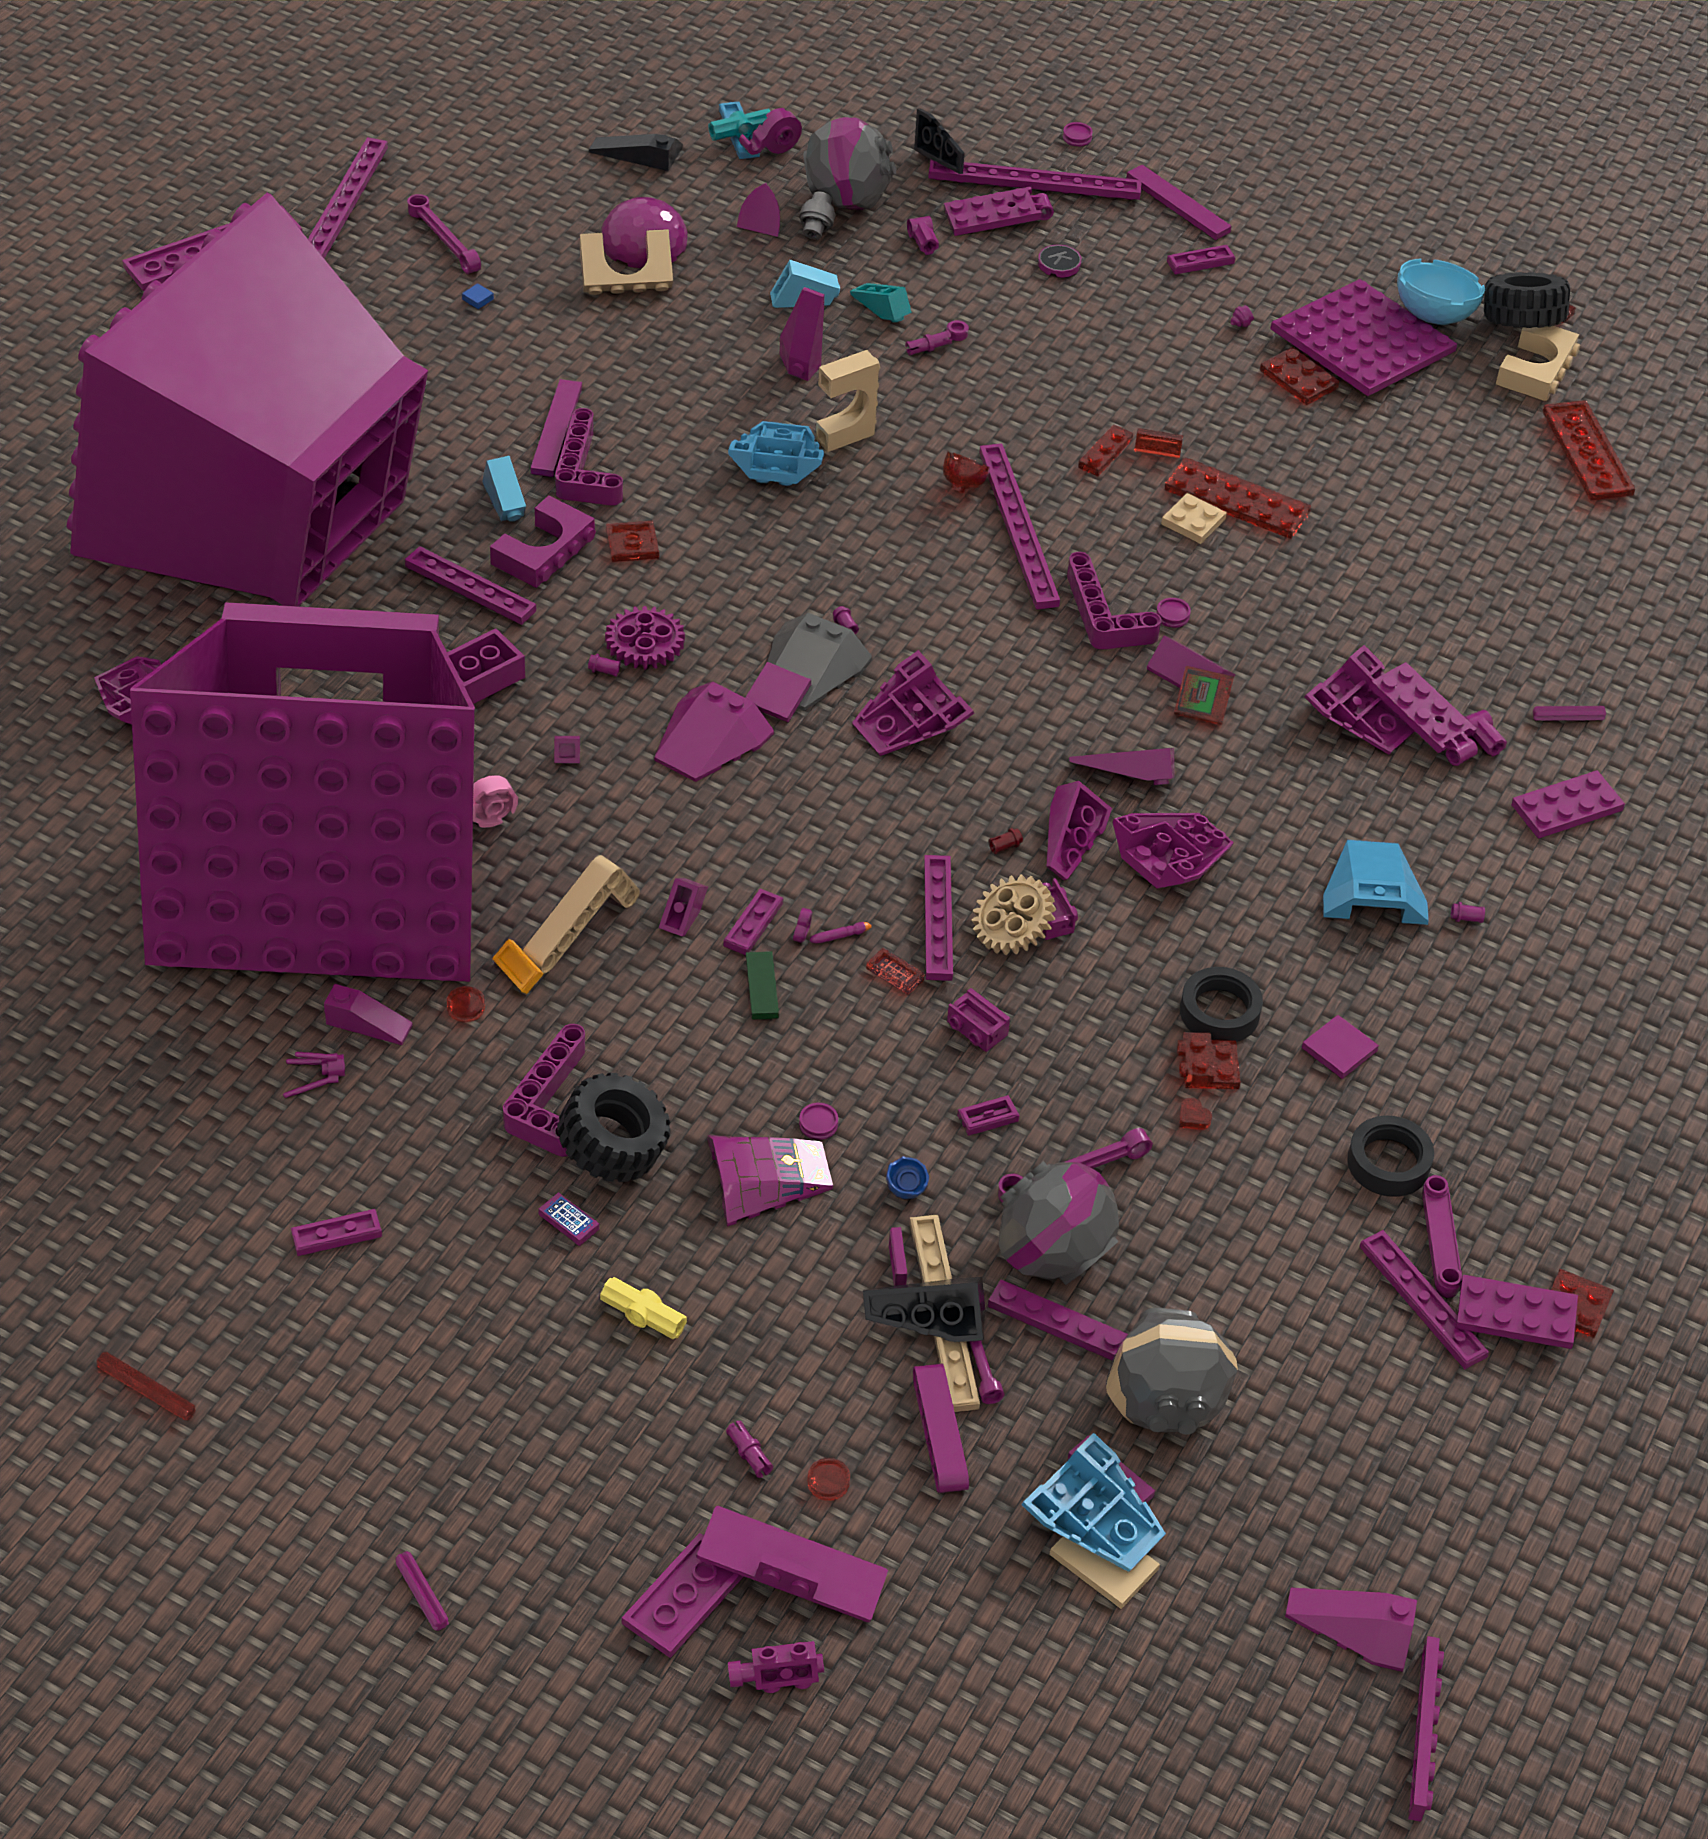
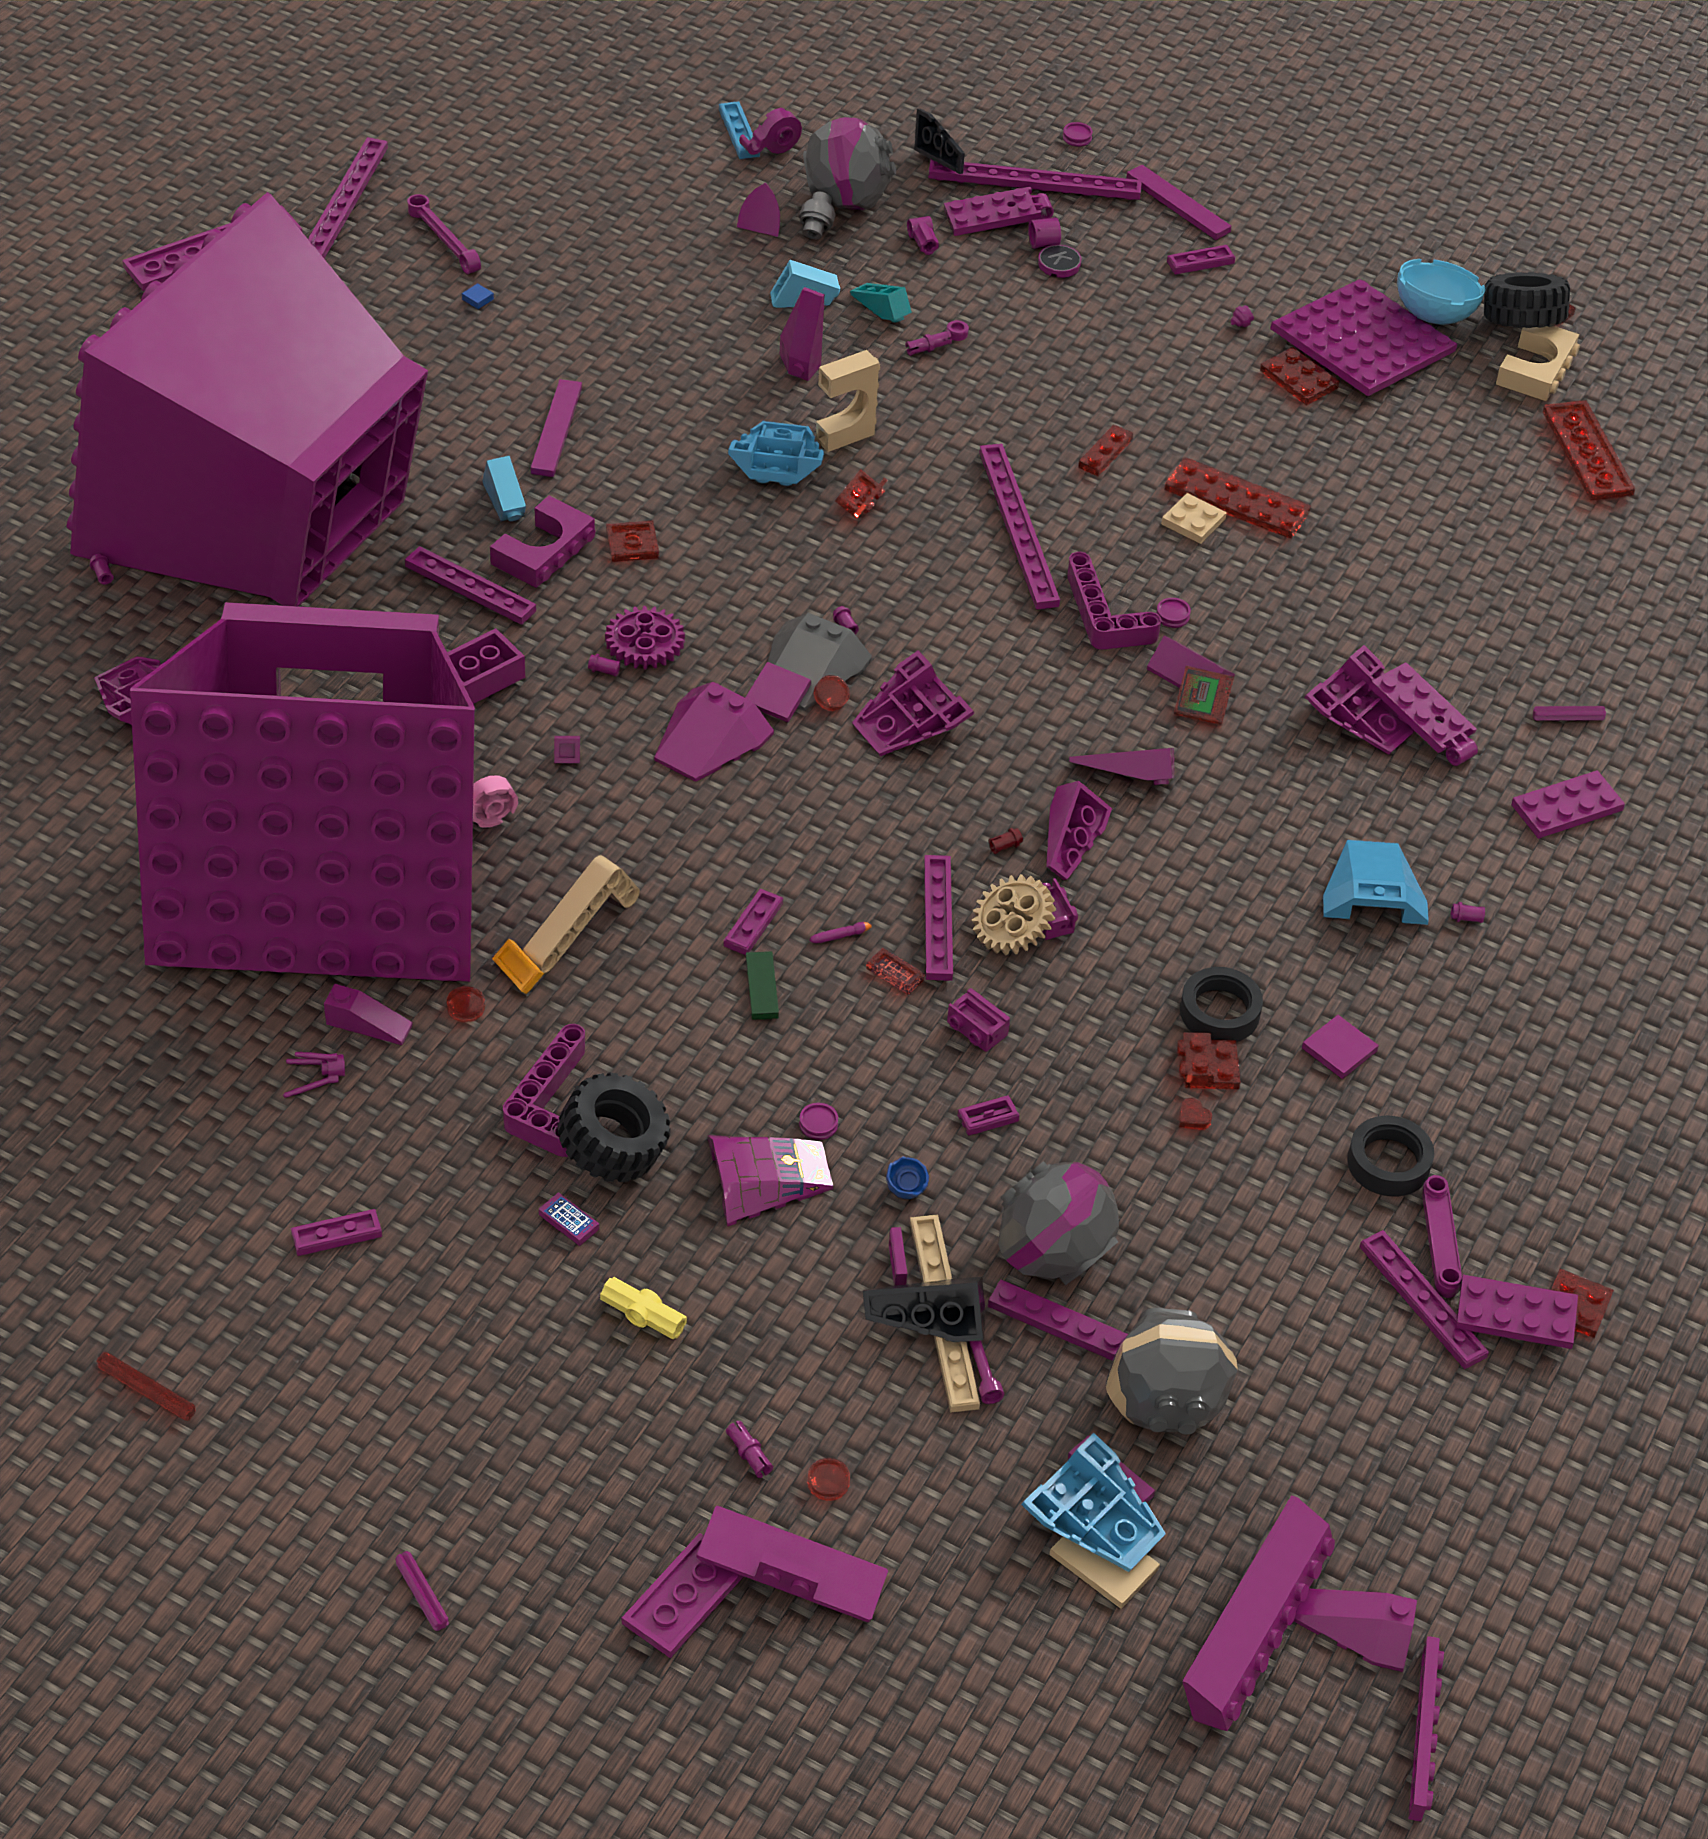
(99, 564): none -> magenta pin
(578, 484): magenta beam -> none
(599, 277): tan arch -> none
(627, 226): magenta piece -> none
(645, 149): black wedge -> none
(682, 906): magenta slope -> none
(737, 124): teal piece -> none
(779, 1667): magenta brick -> none
(803, 925): magenta tile -> none
(831, 692): none -> clear red piece
(859, 494): none -> clear red bracket
(940, 1428): magenta beam -> none
(964, 472): clear red cylinder -> none
(1044, 232): none -> magenta piece
(1133, 1144): magenta piece -> none
(1158, 443): clear red tile -> none
(1169, 846): magenta wedge -> none
(1257, 1615): none -> magenta slope
(1486, 734): magenta piece -> none

